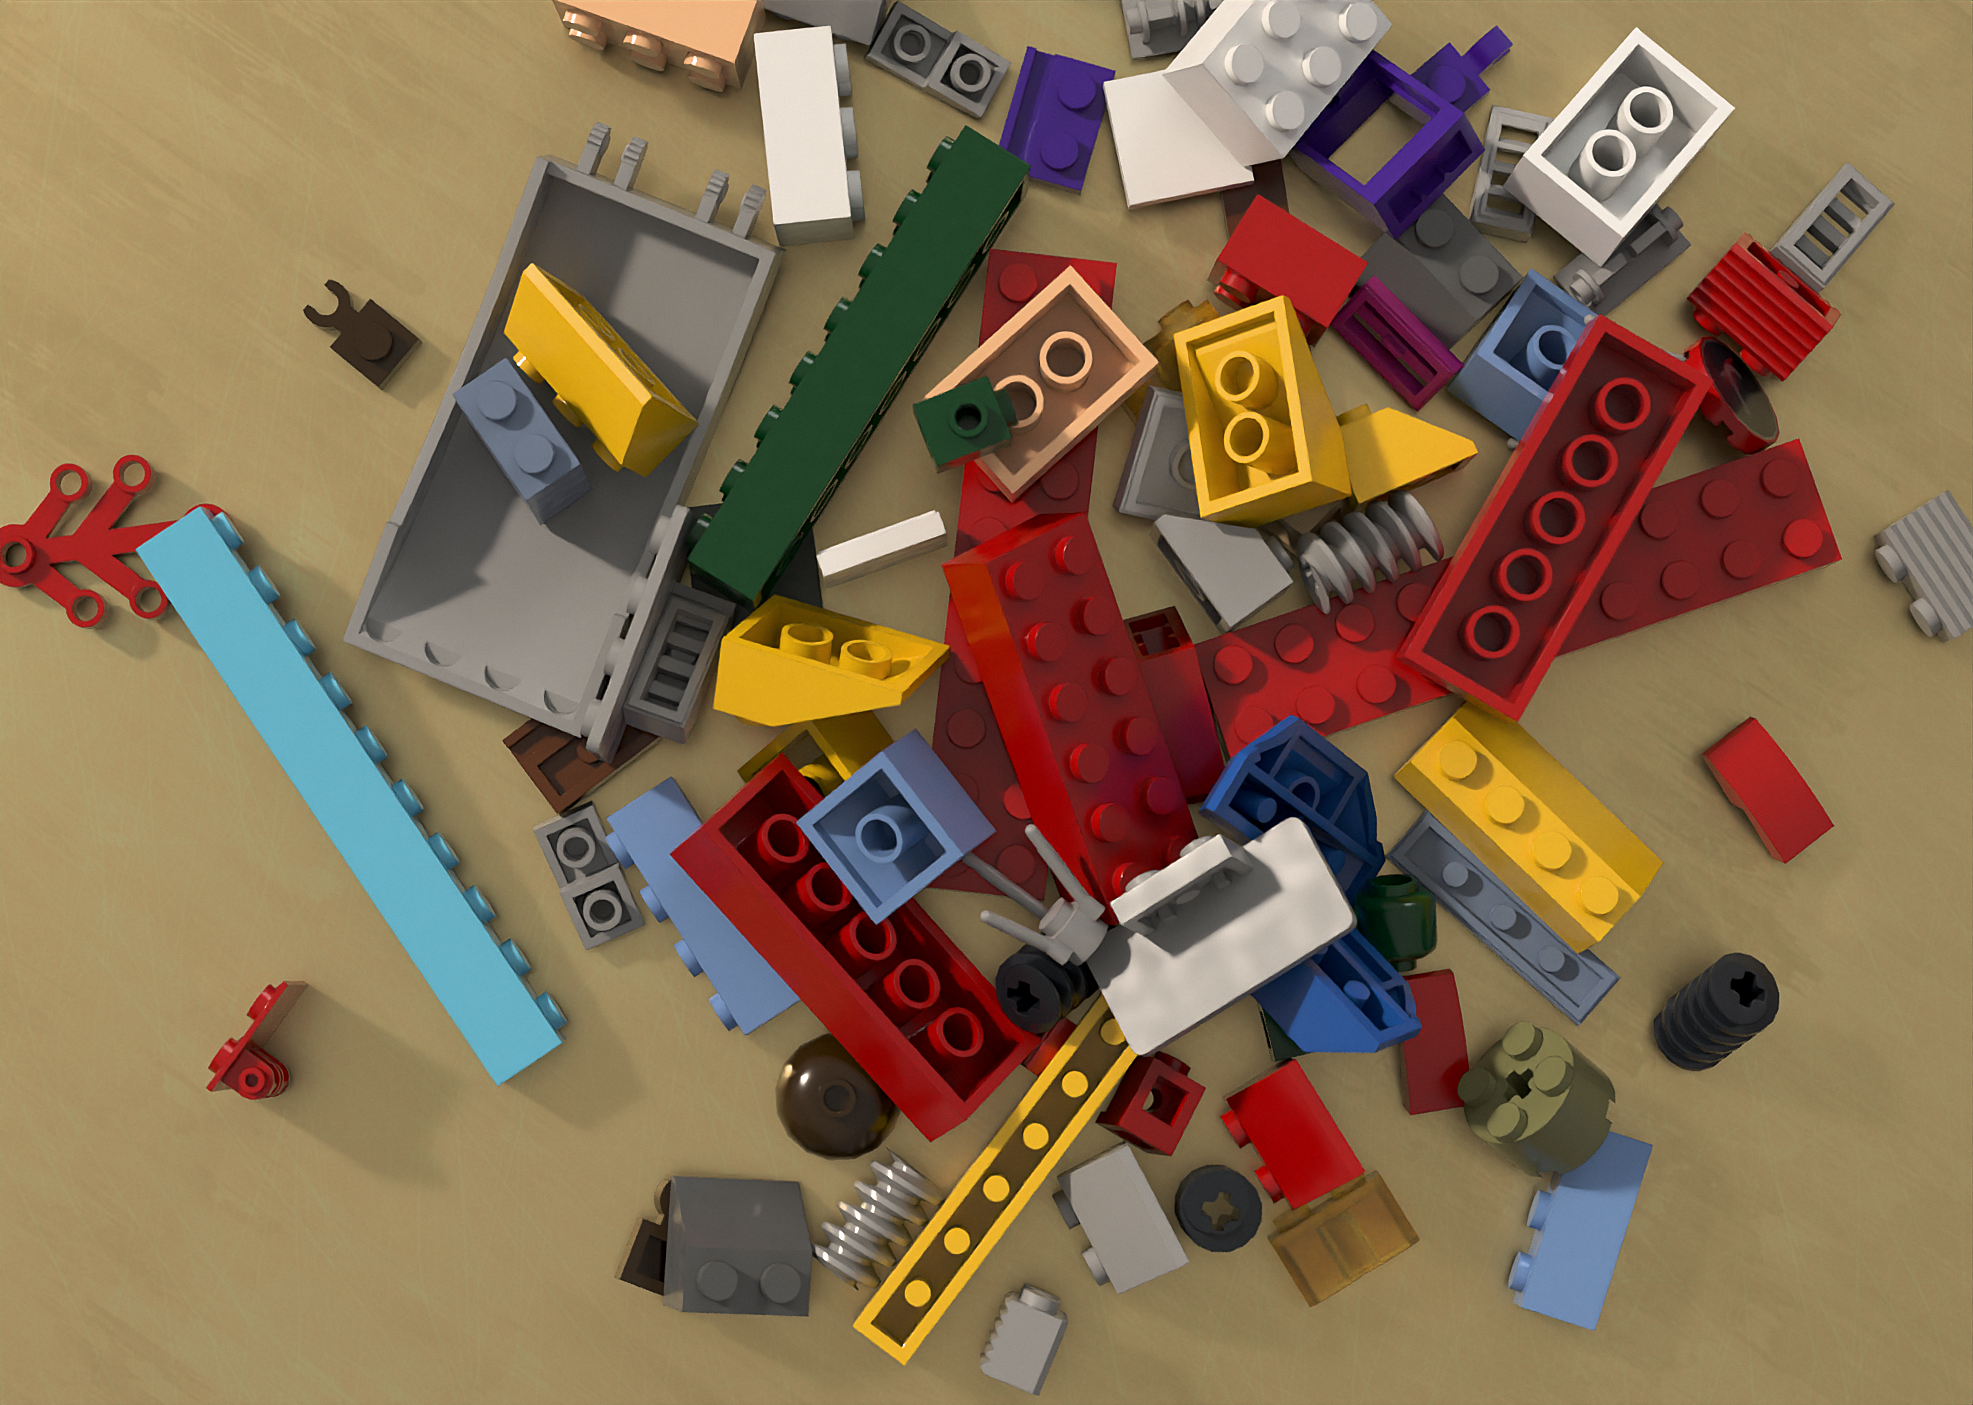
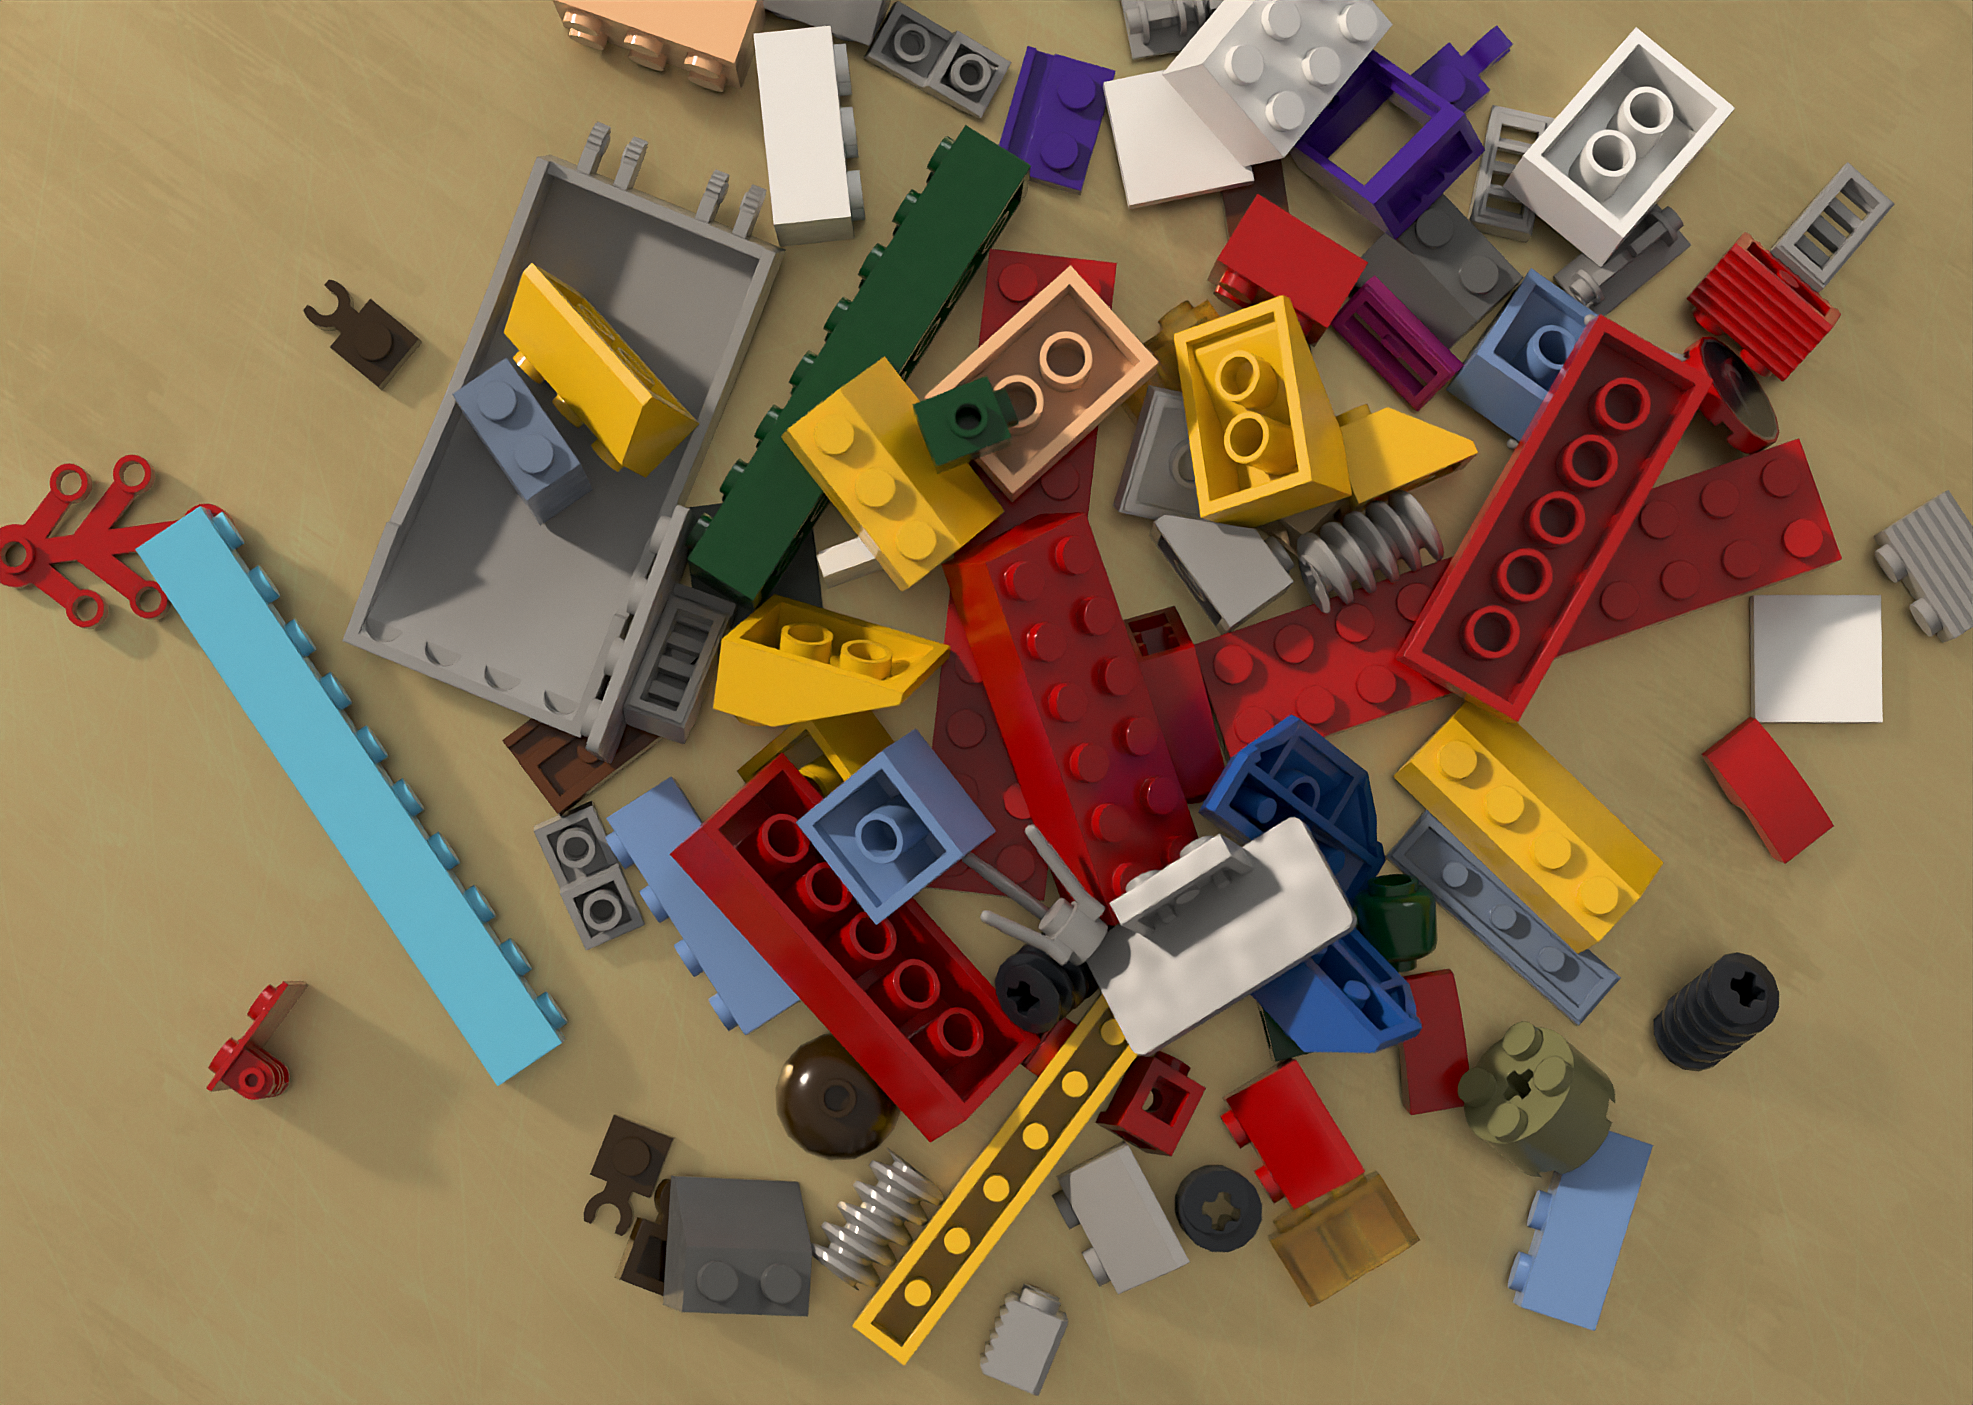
(630, 1163): none -> dark brown plate
(882, 479): none -> yellow slope
(1816, 659): none -> white tile

